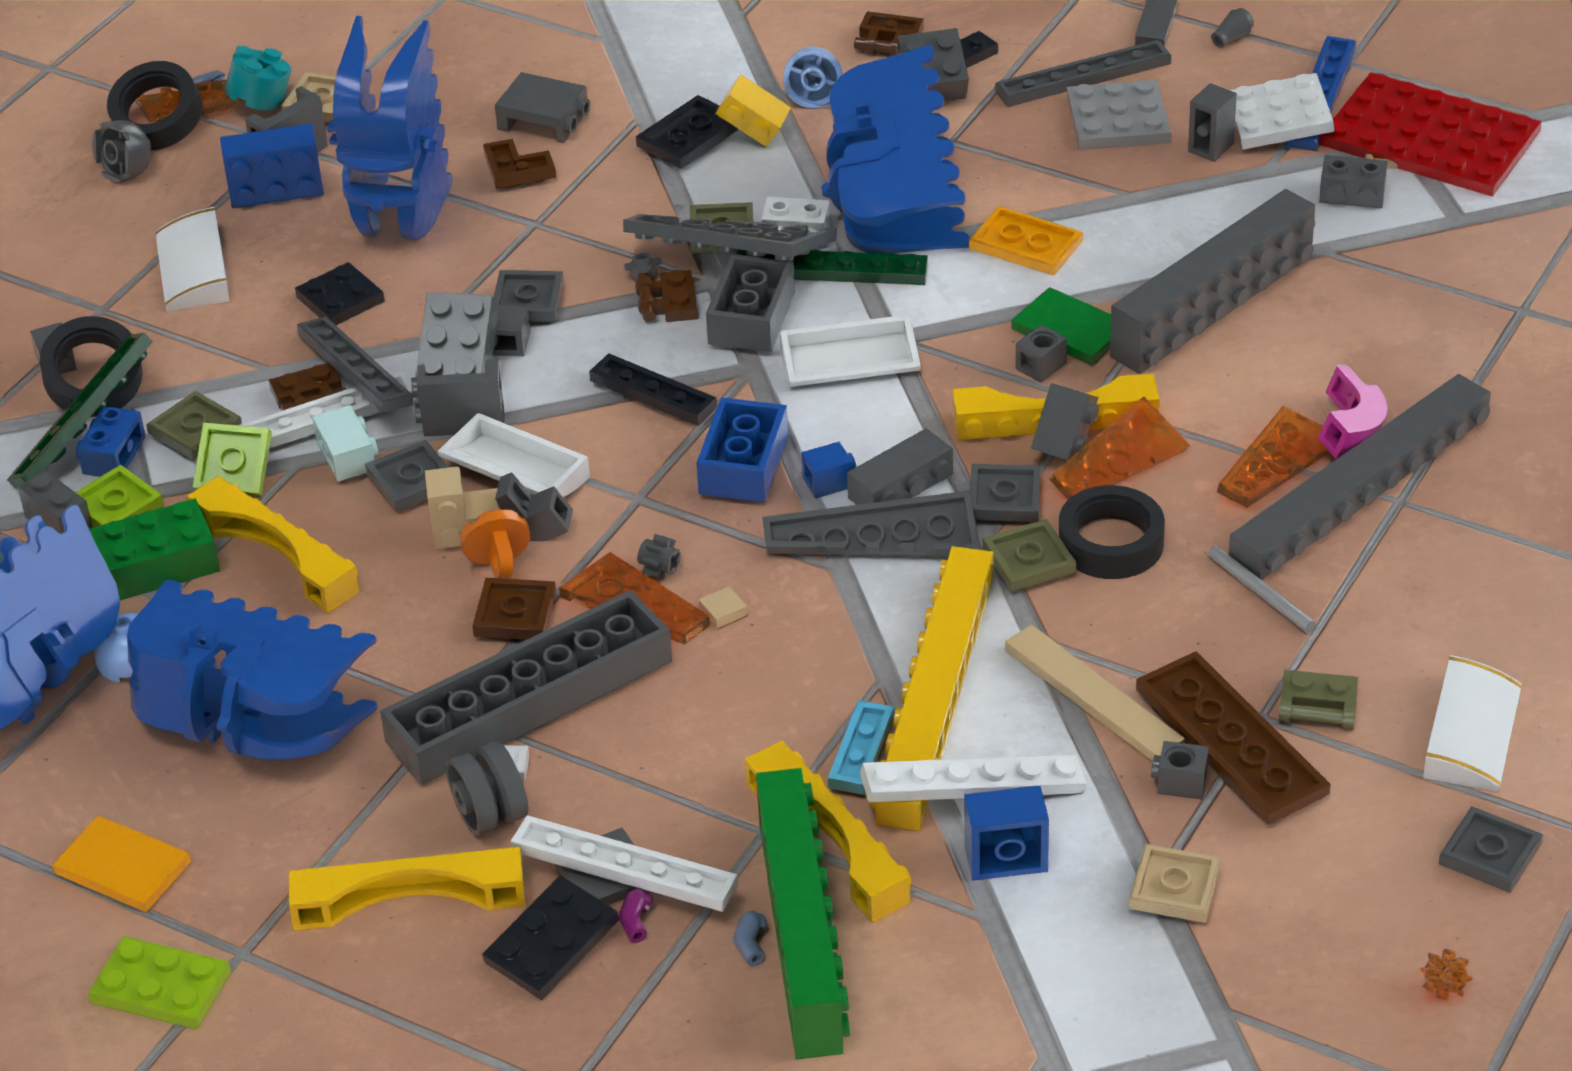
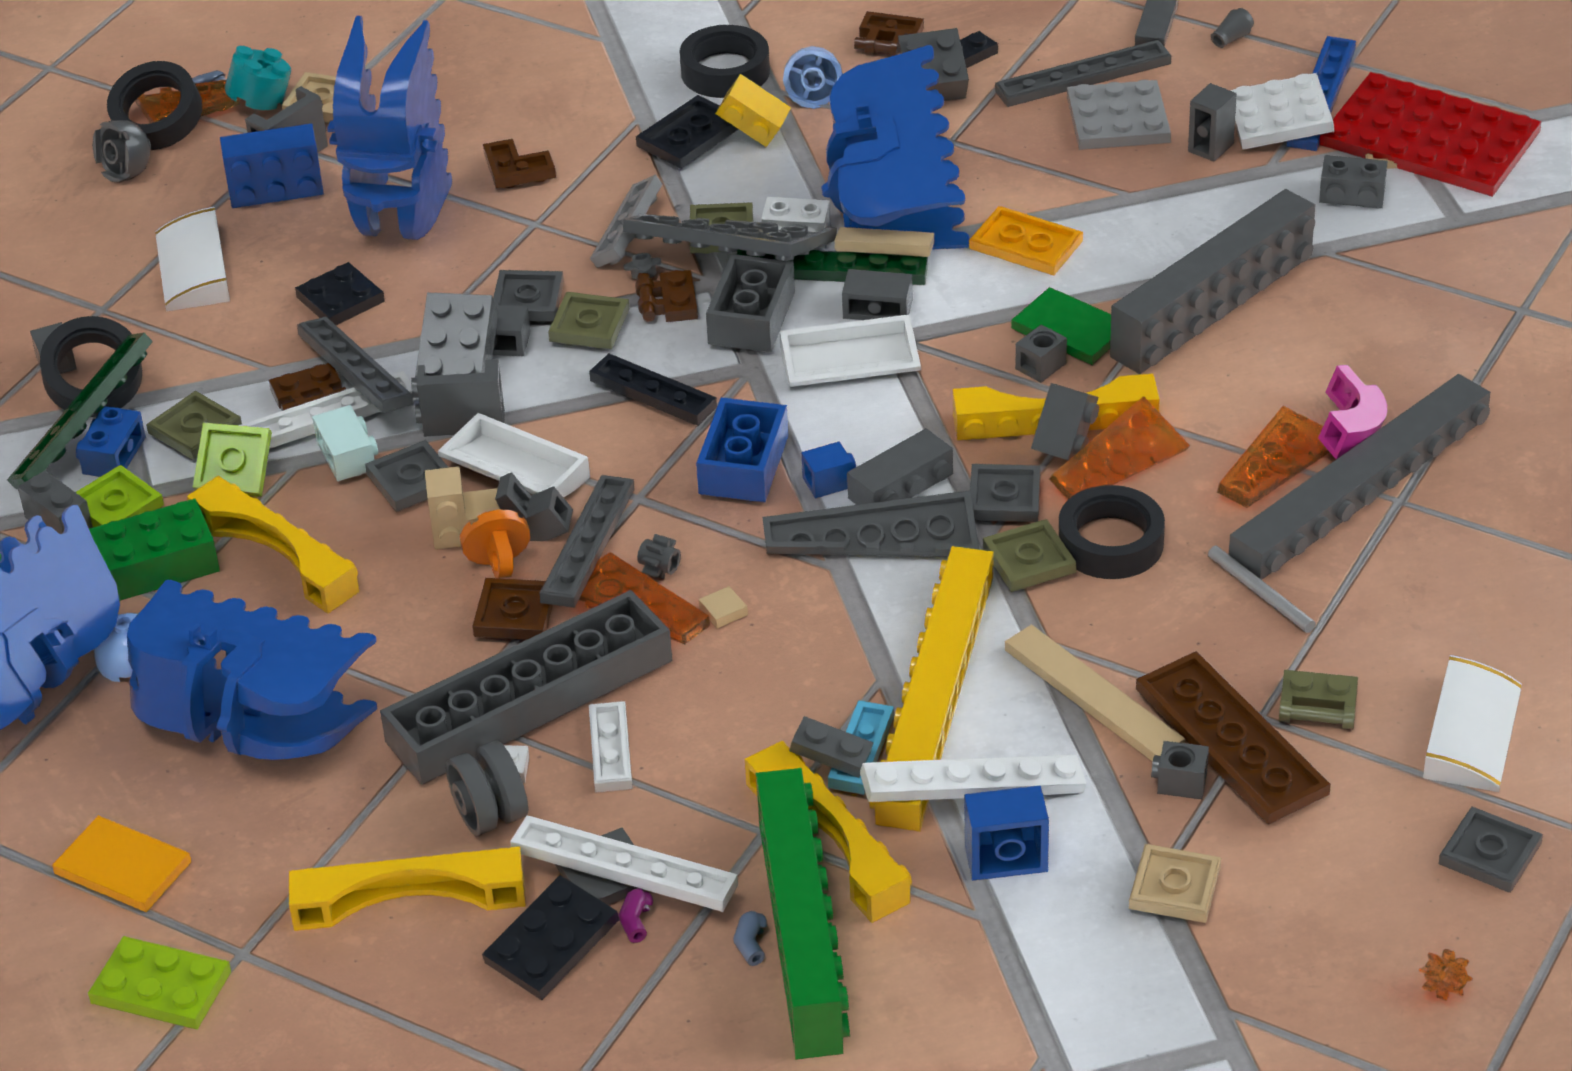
(543, 103): dark grey panel -> none
(587, 541): none -> dark grey tile
(588, 320): none -> olive plate
(610, 747): none -> white tile
(615, 241): none -> light grey plate
(722, 40): none -> black tyre
(831, 746): none -> dark grey plate
(876, 294): none -> dark grey brick
(884, 241): none -> tan tile

